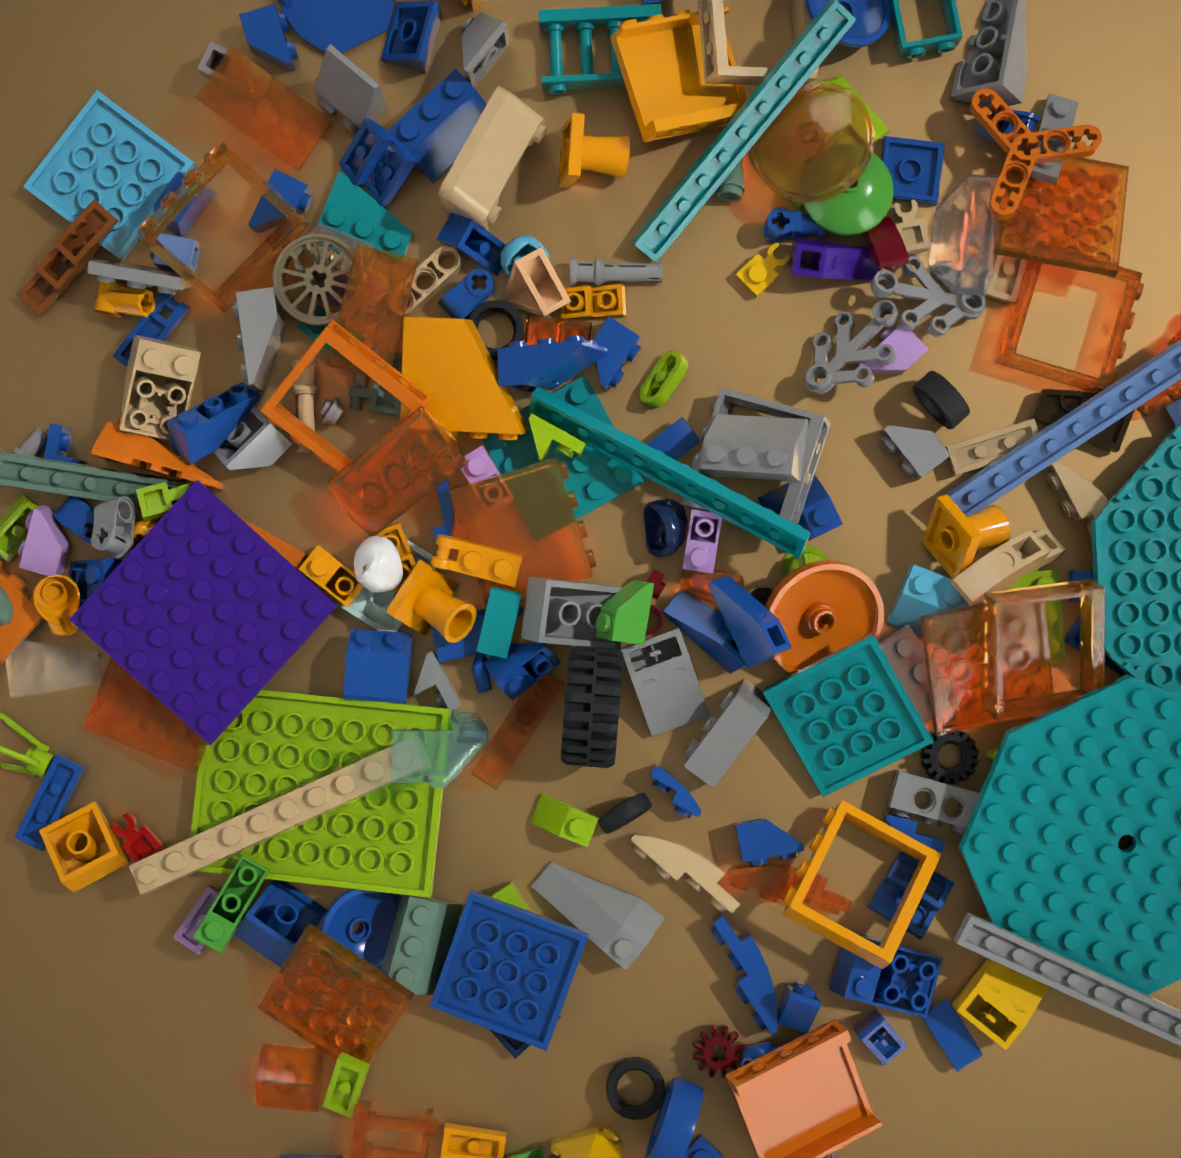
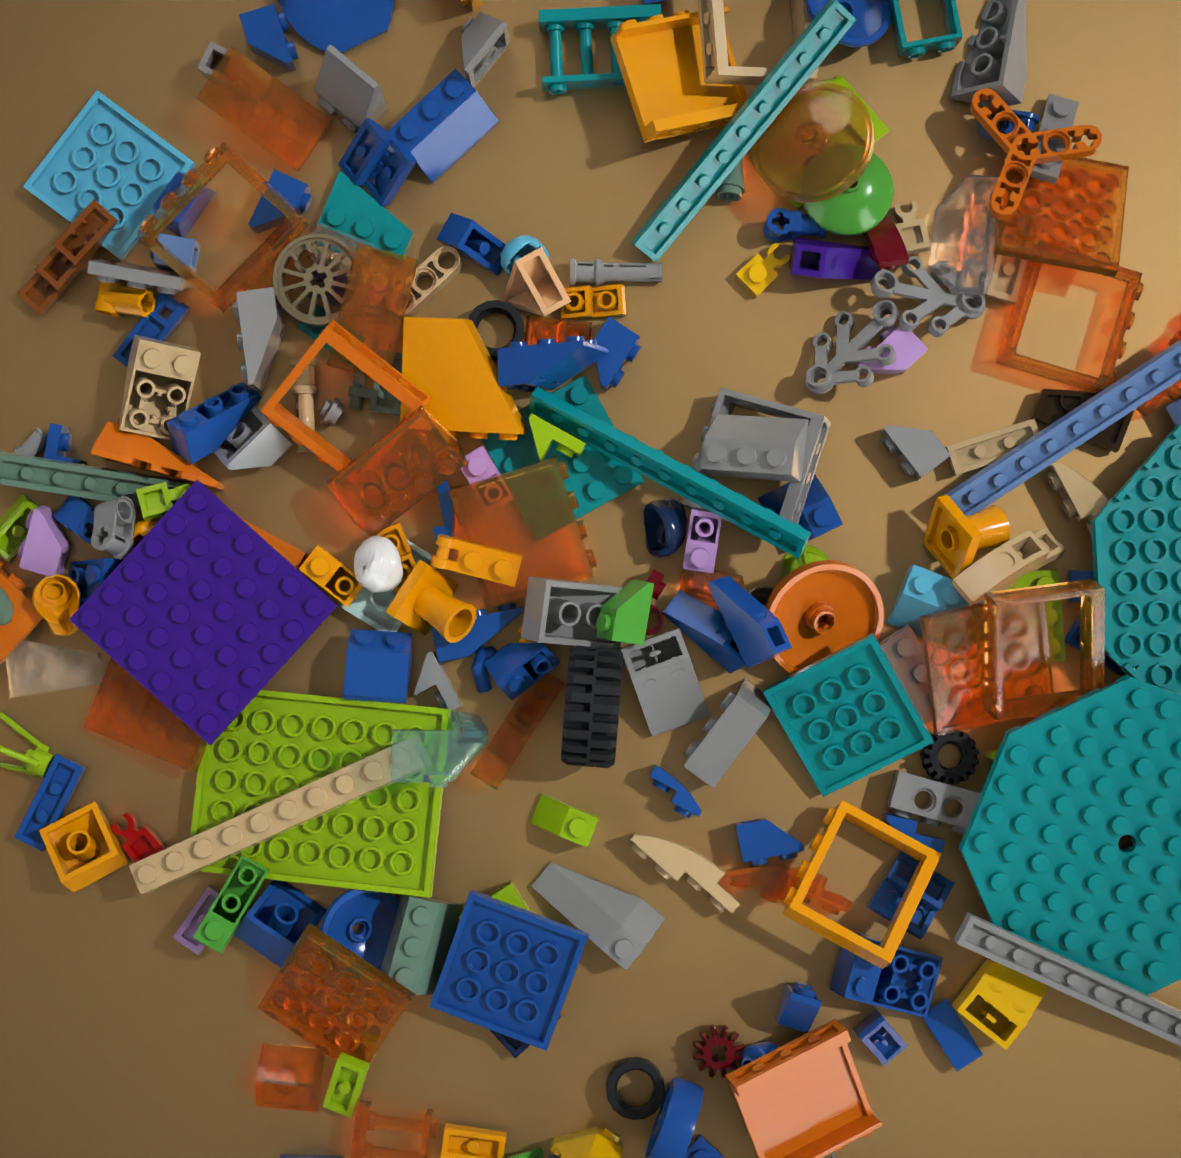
(412, 34): blue slope -> none
(463, 299): blue piece -> none
(490, 158): tan windscreen -> none
(499, 622): teal slope -> none
(590, 153): light orange plant -> none
(624, 813): black tyre -> none
(663, 379): lime plate -> none
(675, 440): blue slope -> none
(755, 983): blue slope -> none
(914, 168): blue tile -> none
(941, 399): black tyre -> none

